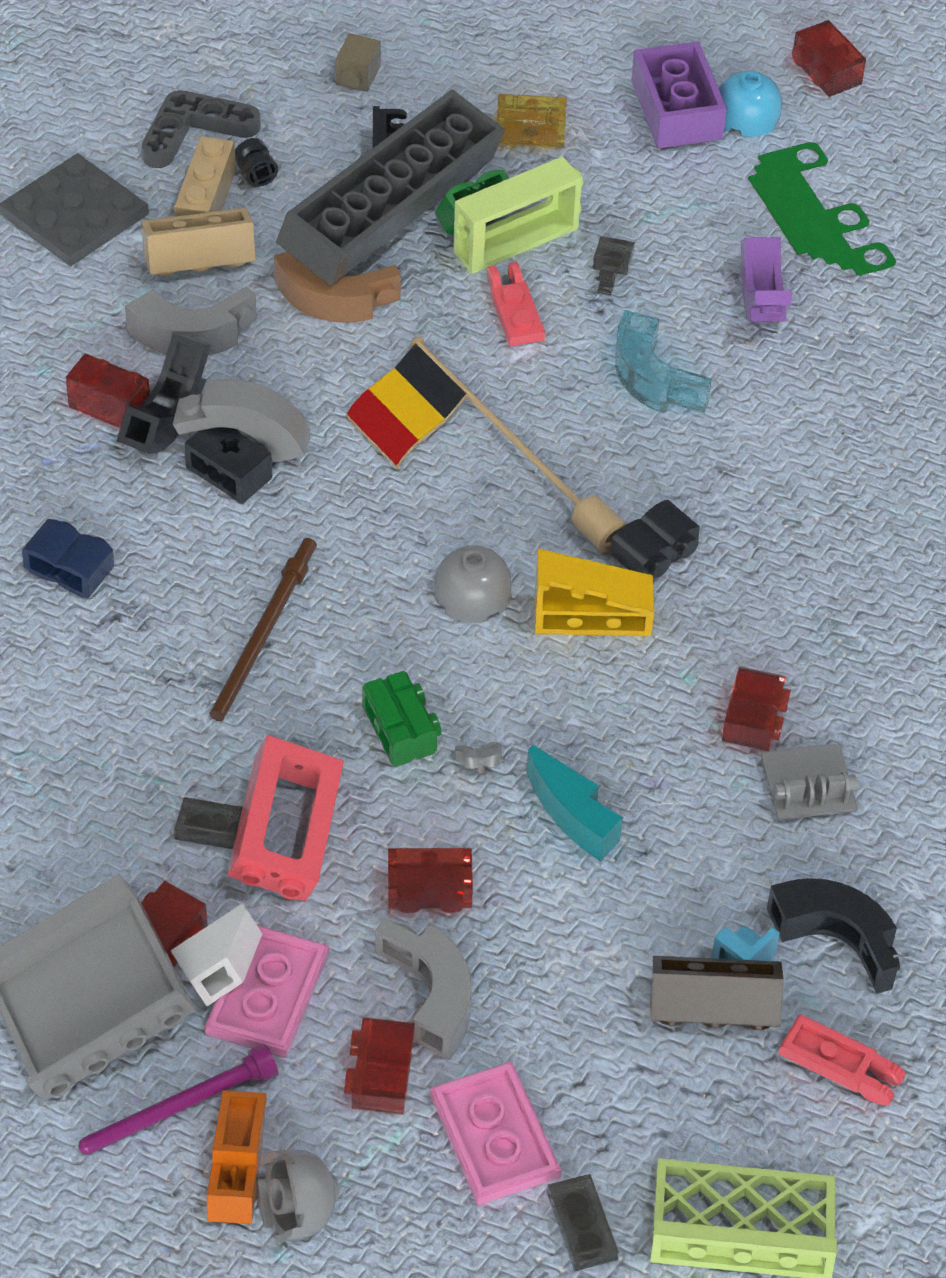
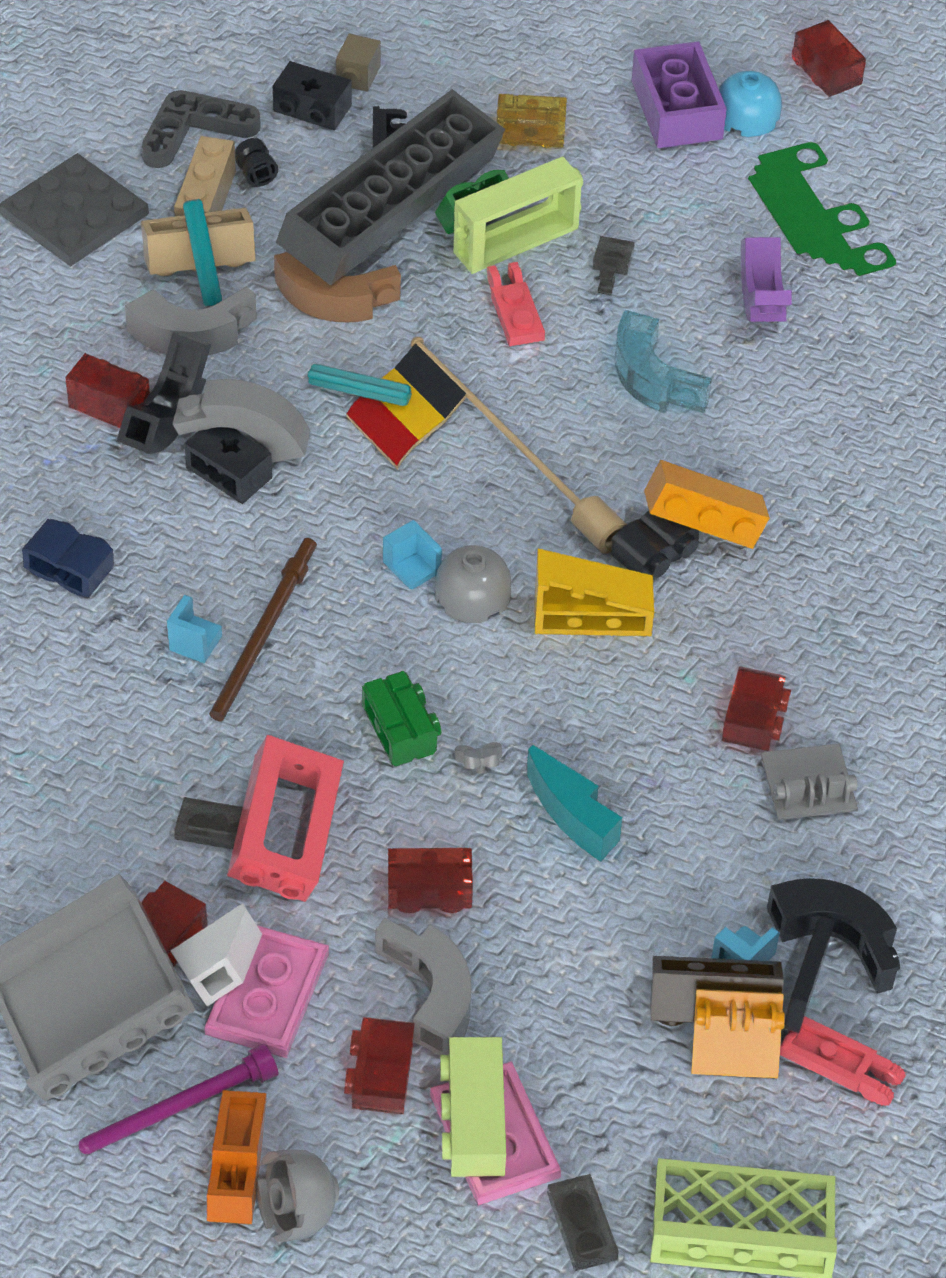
(190, 634): none -> medium azure panel
(202, 252): none -> teal axle
(312, 95): none -> black brick
(359, 384): none -> teal axle
(411, 554): none -> medium azure panel
(474, 1107): none -> yellowish green brick
(706, 504): none -> light orange brick
(737, 1033): none -> light orange hinge
(808, 974): none -> black tile

